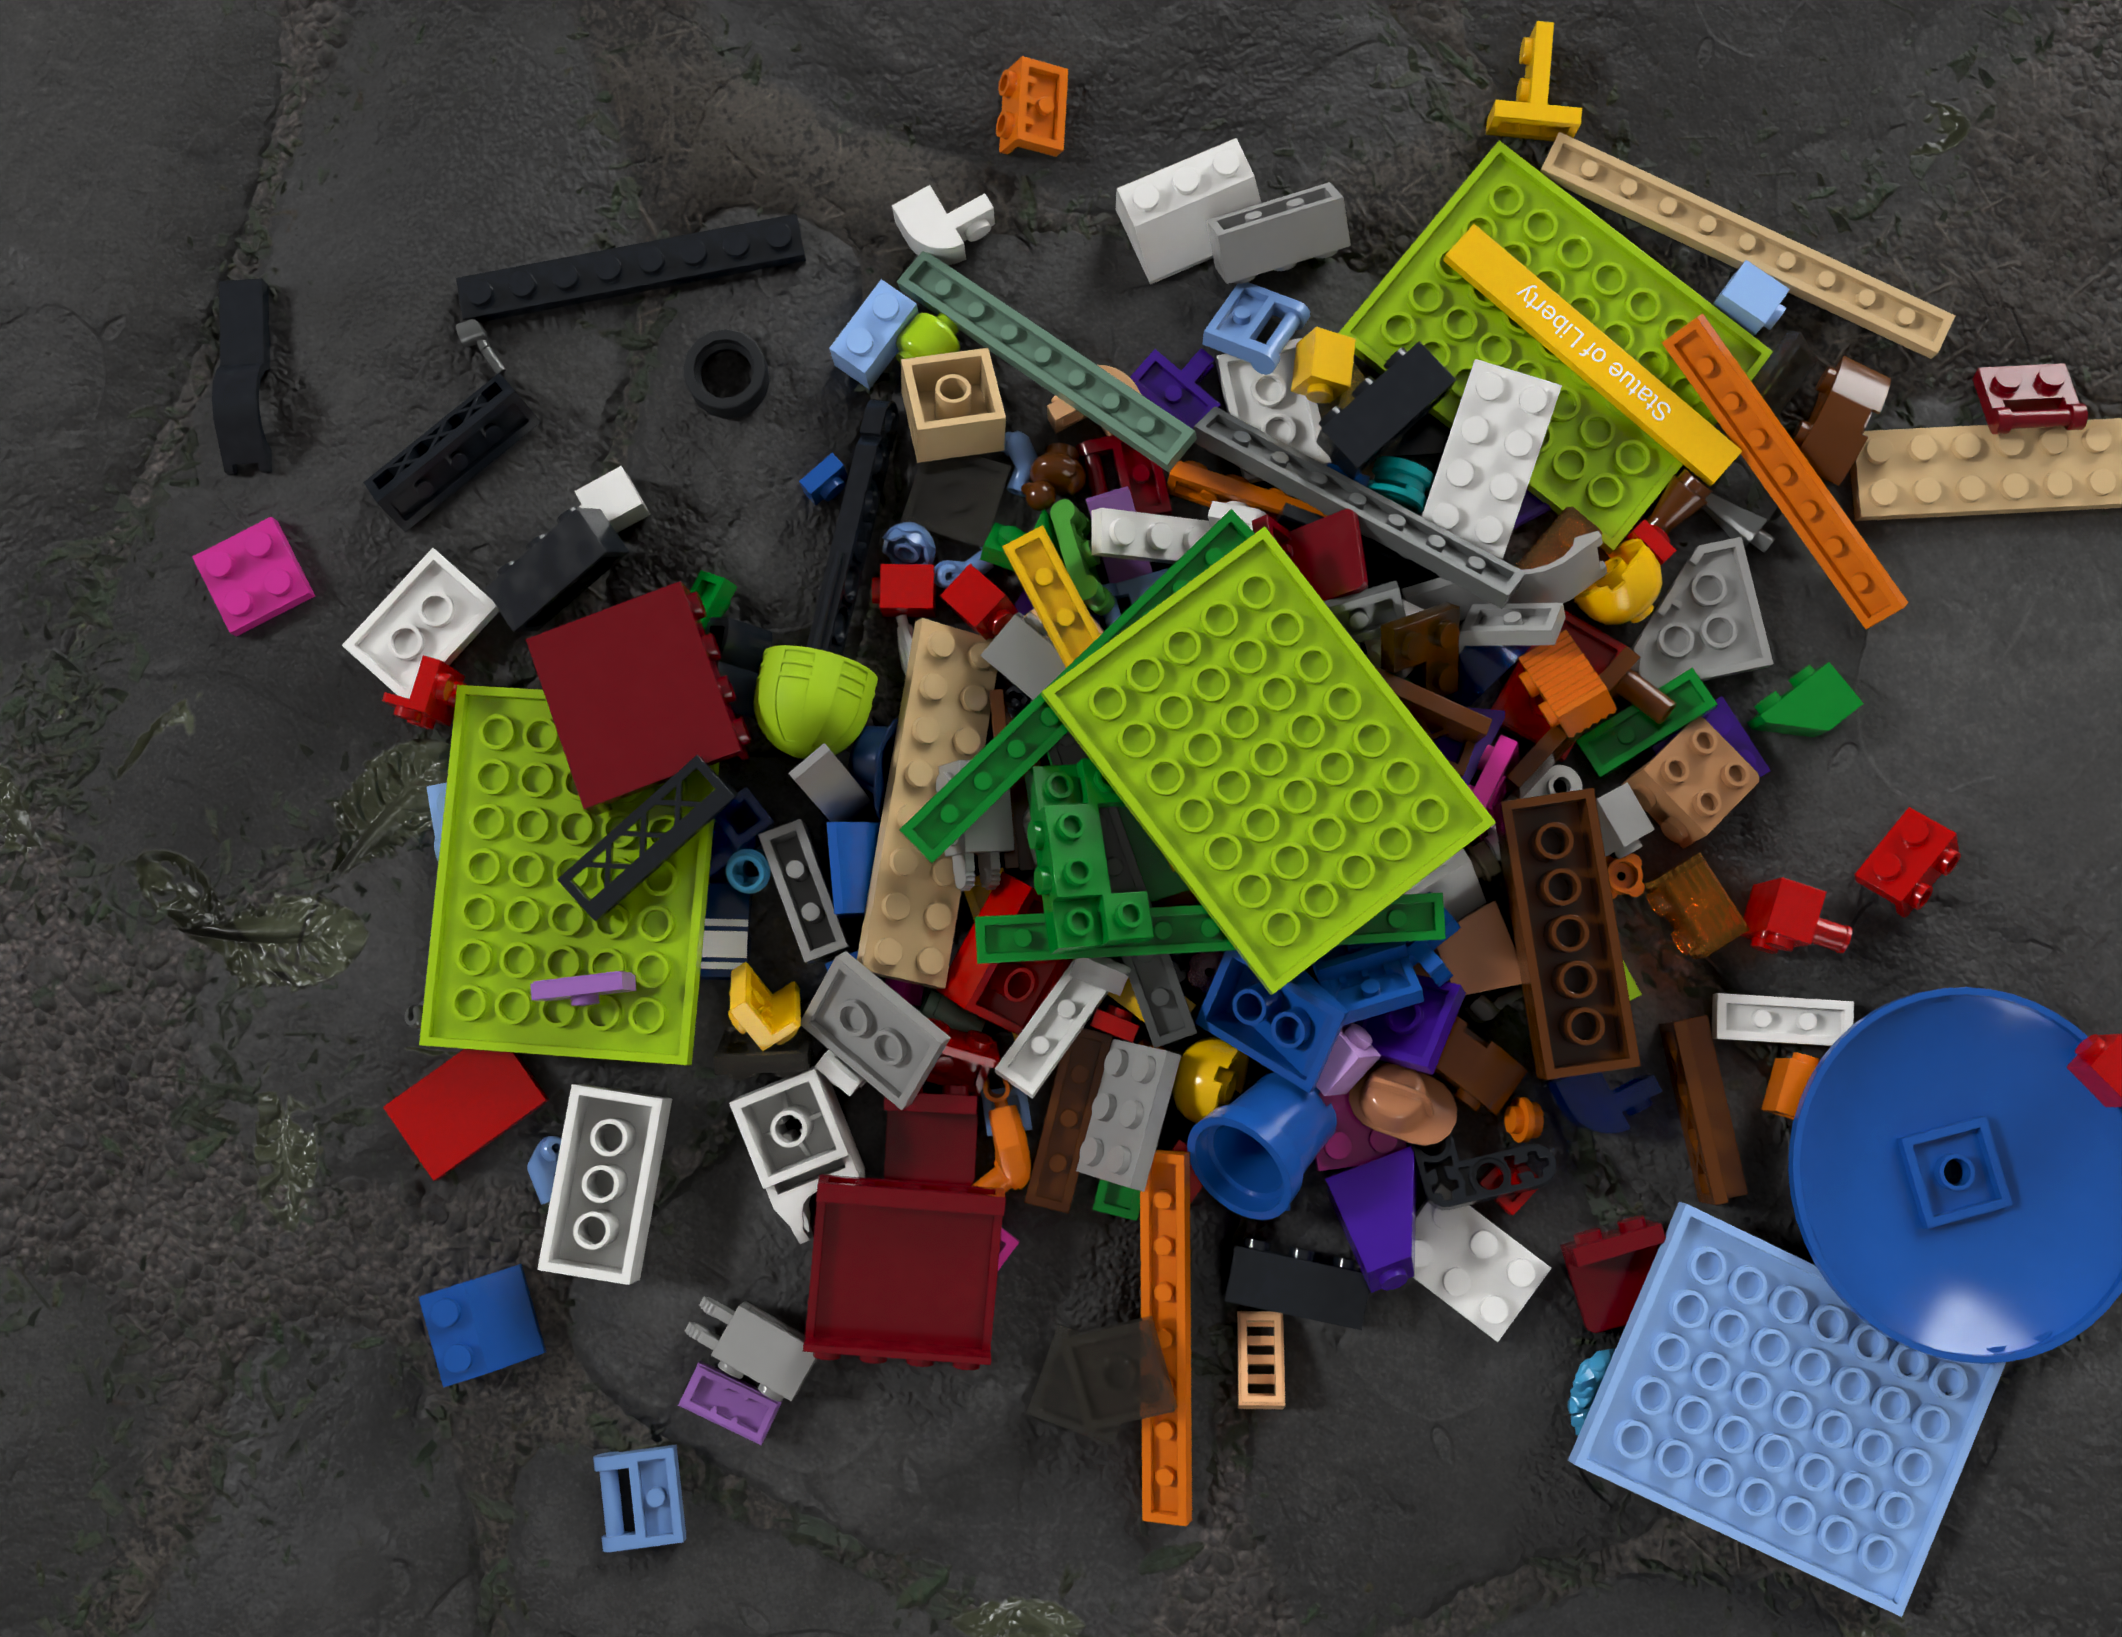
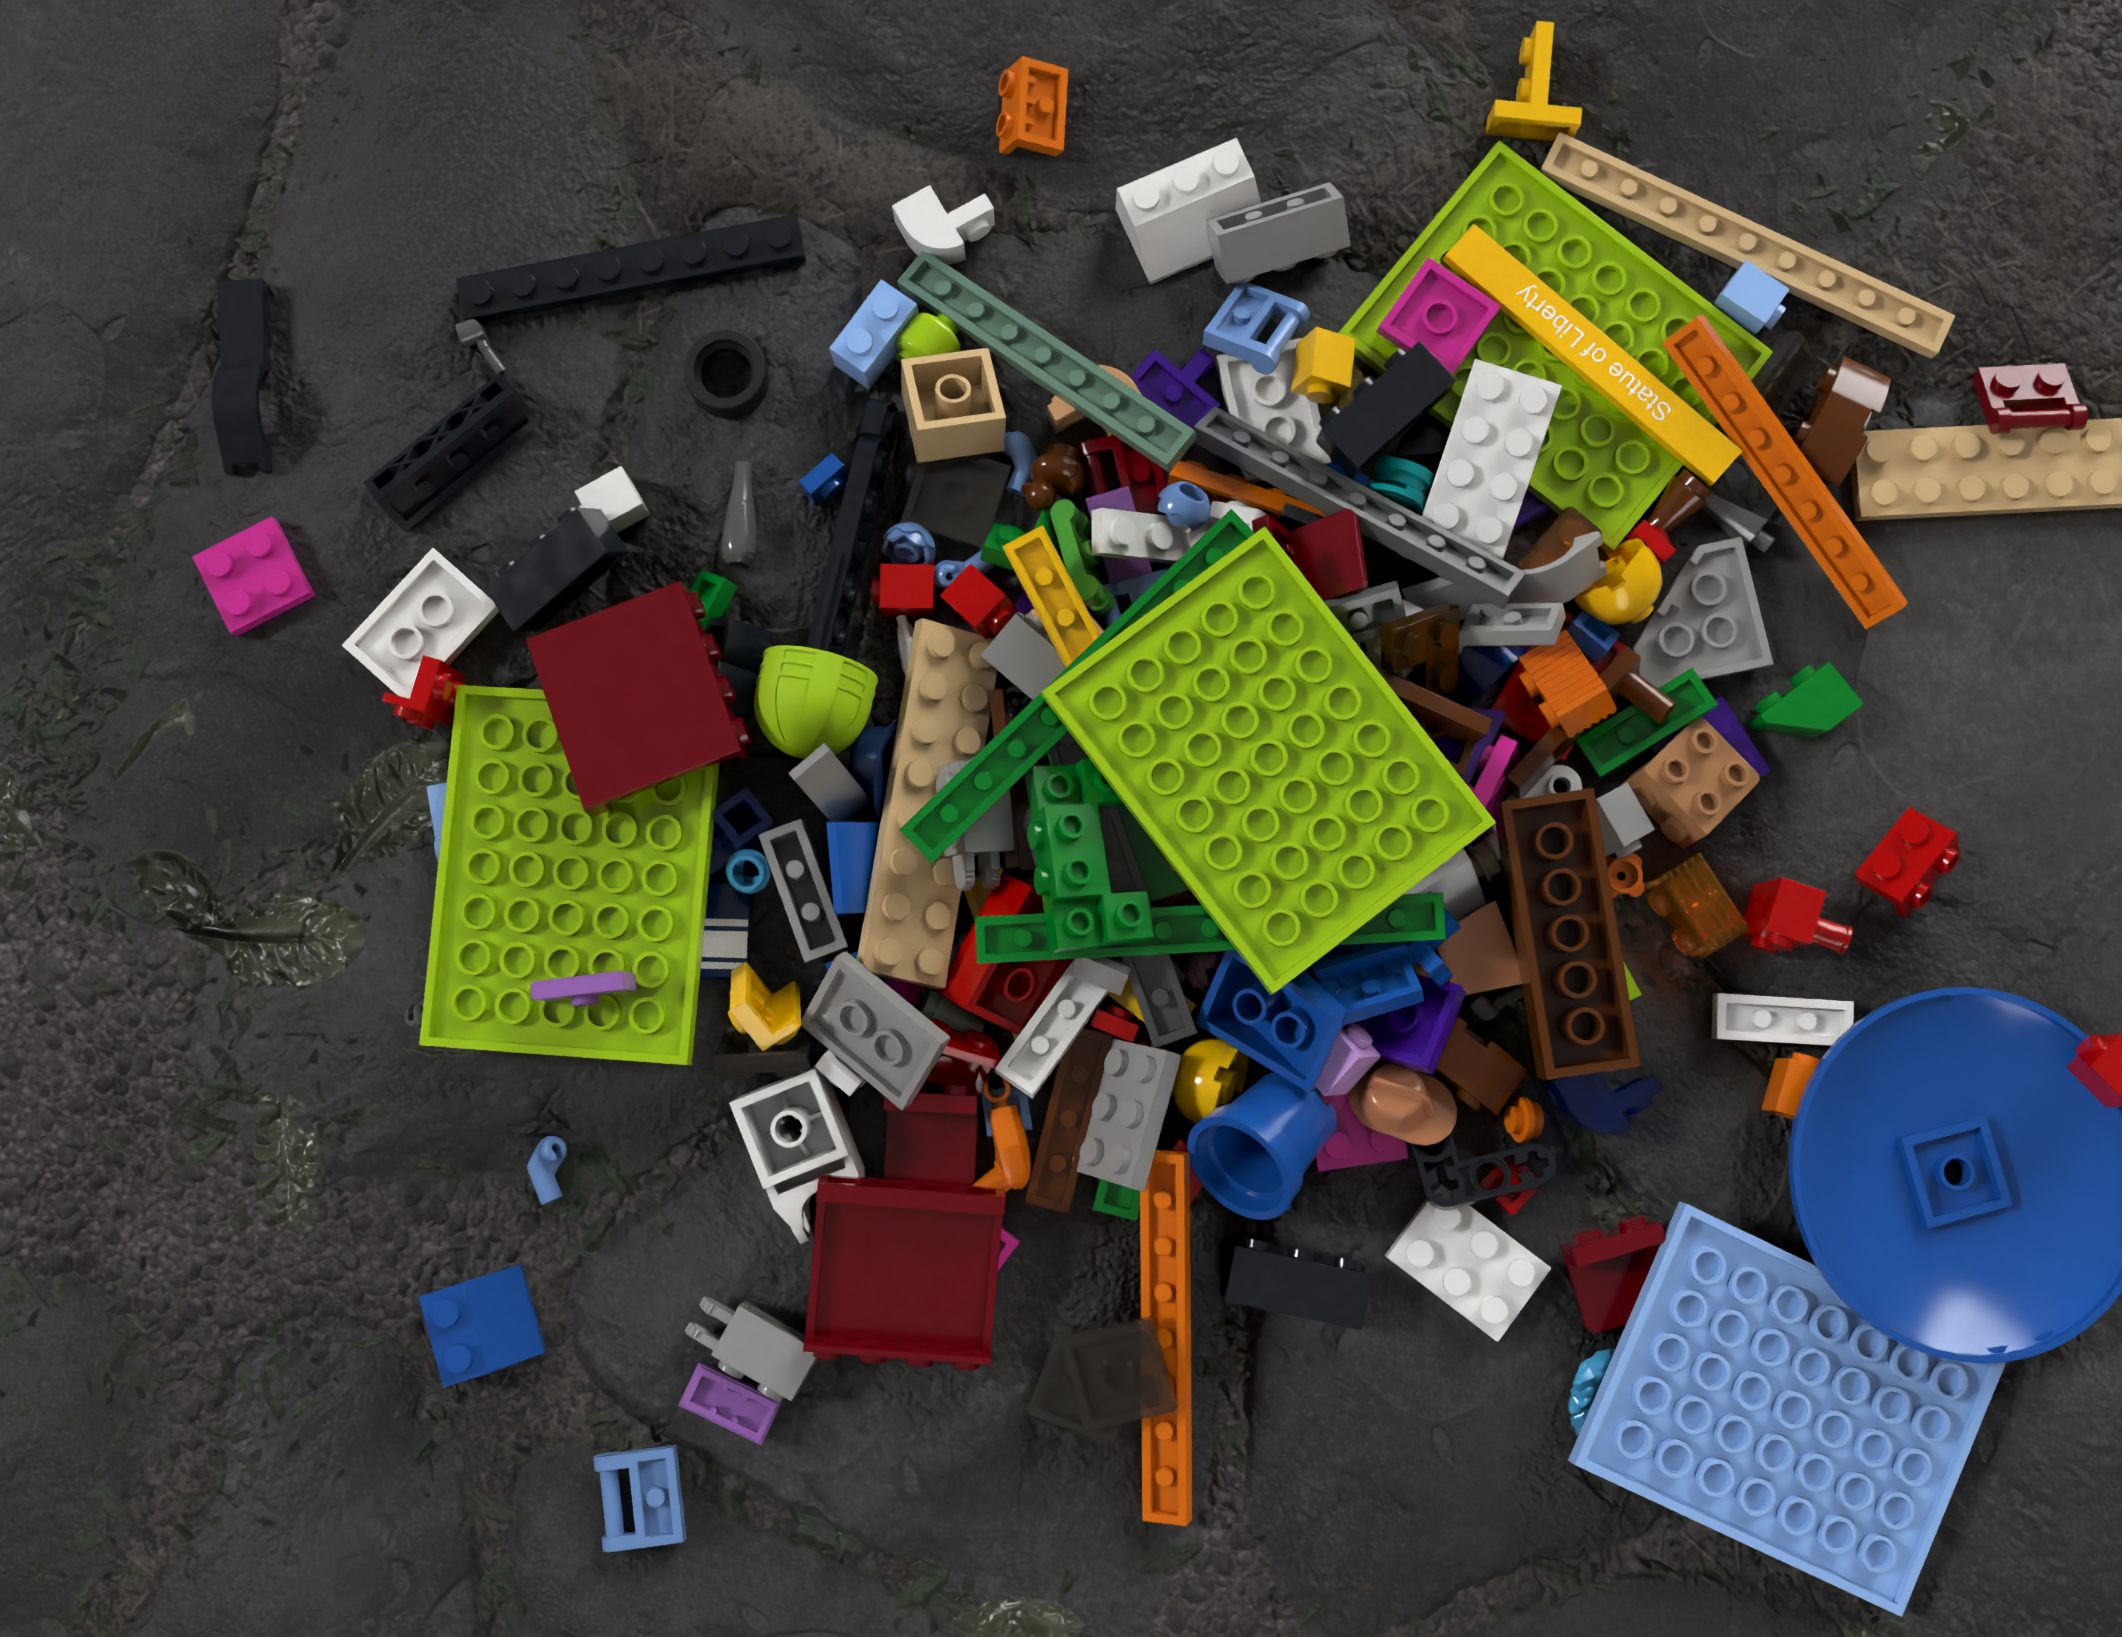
(464, 1107): red tile -> none
(605, 1184): white brick -> none
(653, 857): black fence -> none
(739, 528): none -> dark grey piece
(1185, 504): none -> medium blue plate
(1260, 1400): light nougat slope -> none
(1379, 1217): dark purple slope -> none
(1440, 314): none -> dark pink plate
(1592, 635): none -> blue plate
(1703, 1110): reddish brown fence -> none

